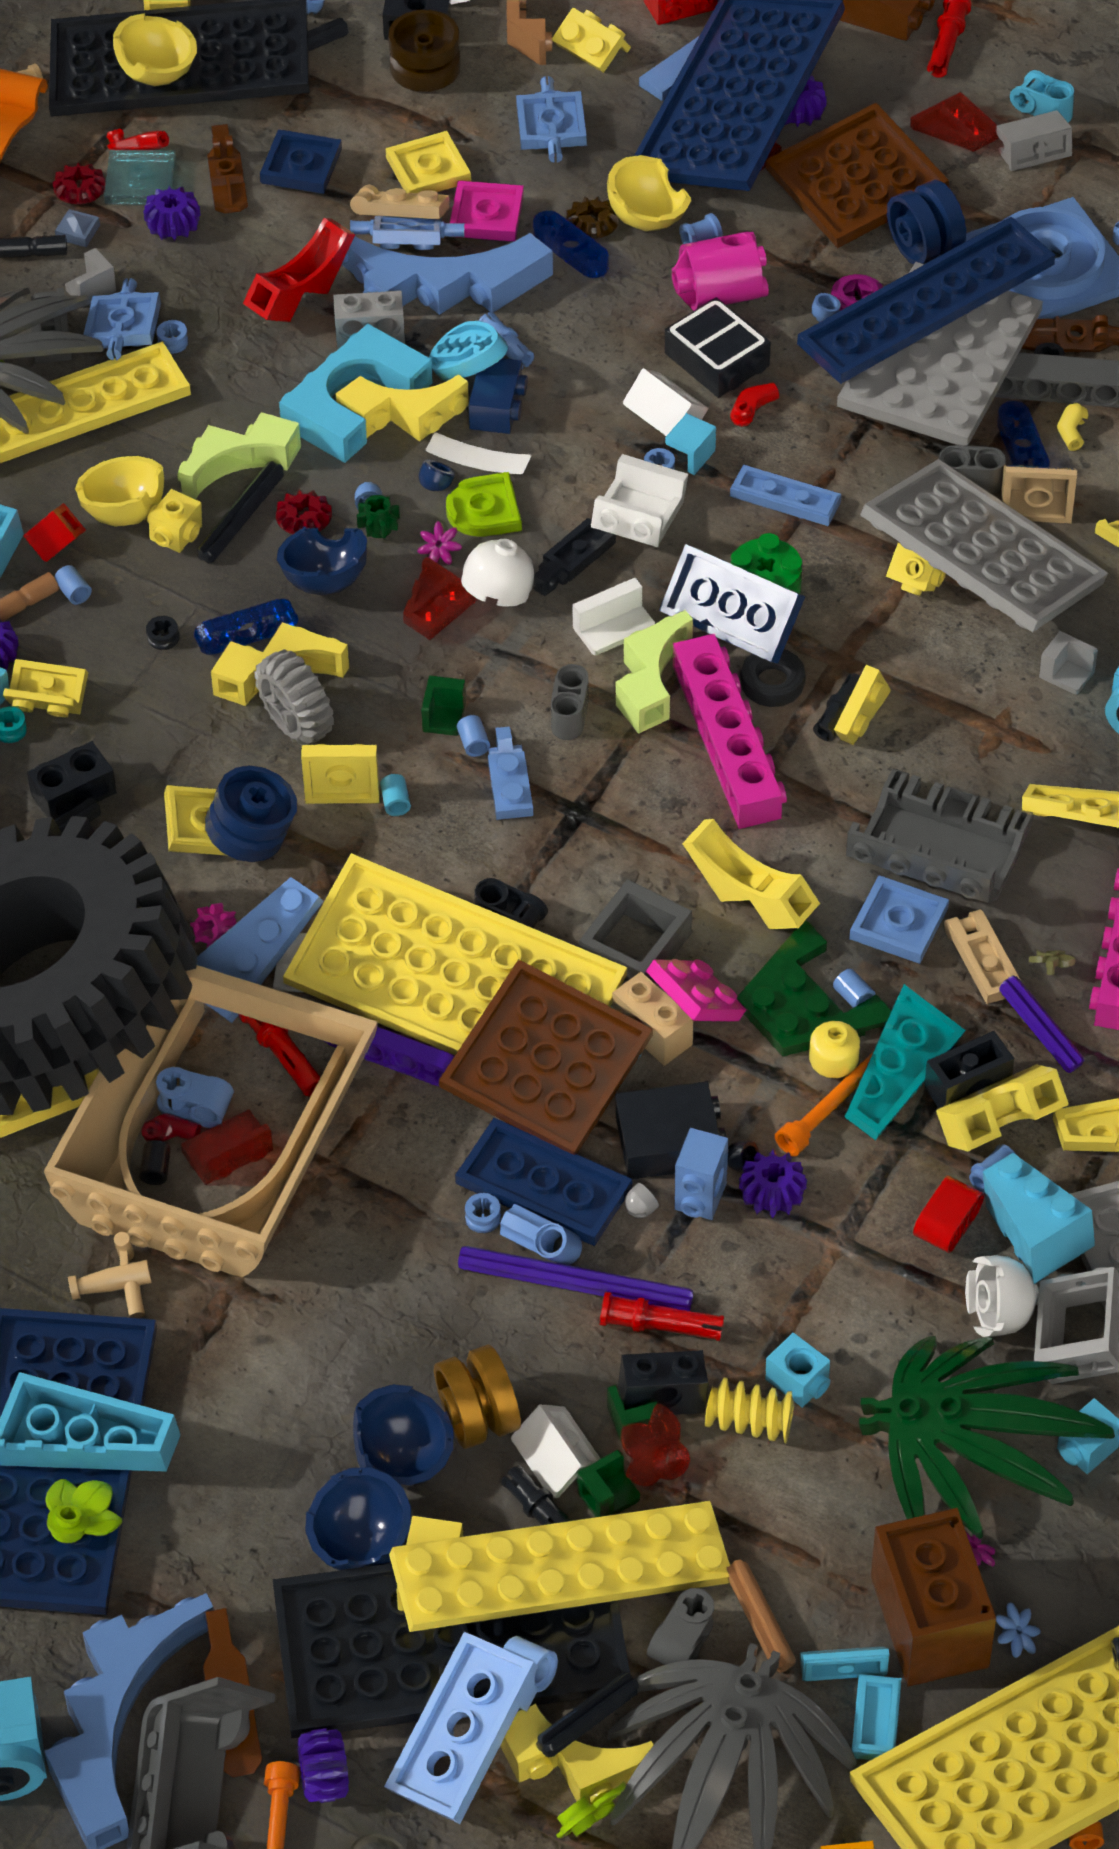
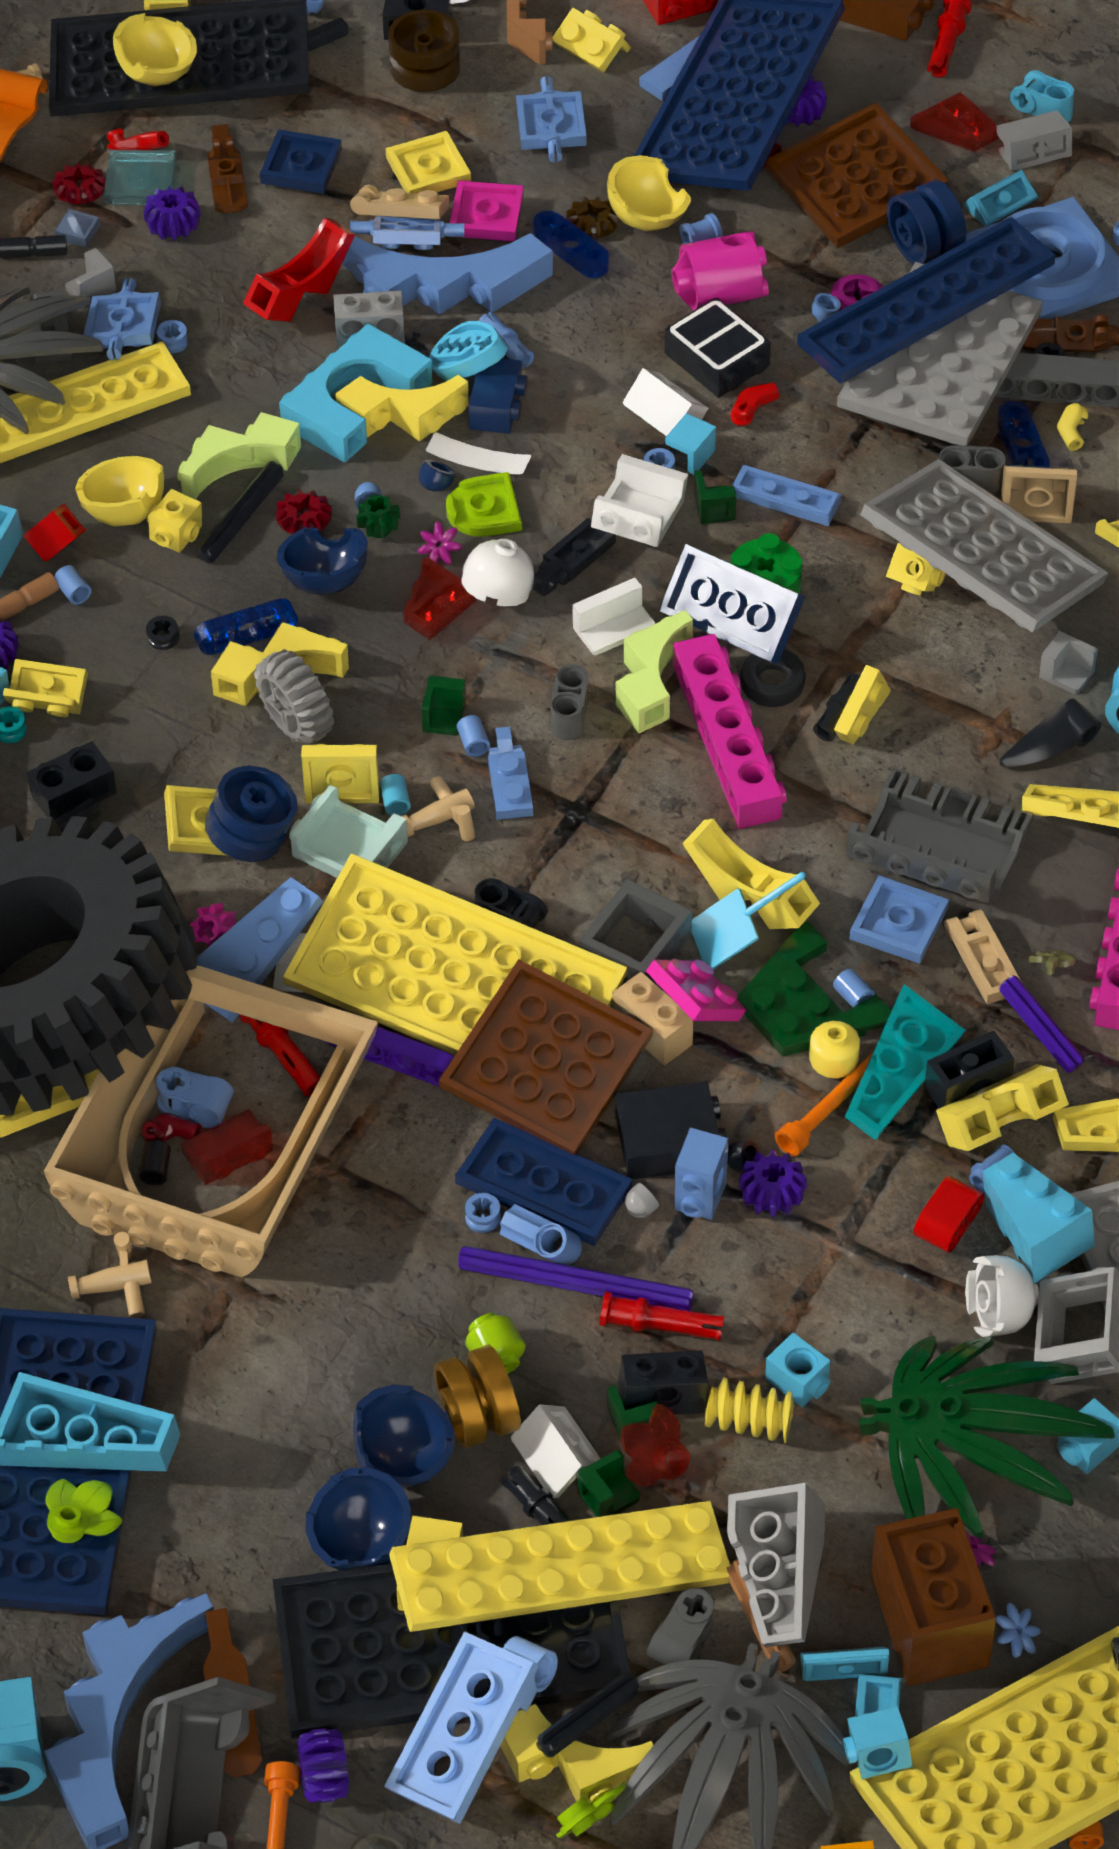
(336, 830): none -> light aqua panel
(450, 806): none -> tan piece
(499, 1333): none -> lime head
(714, 502): none -> dark green panel
(728, 924): none -> medium azure piece
(779, 1556): none -> light grey wedge
(878, 1743): none -> medium azure brick
(1001, 199): none -> medium azure slope
(1059, 731): none -> black piece

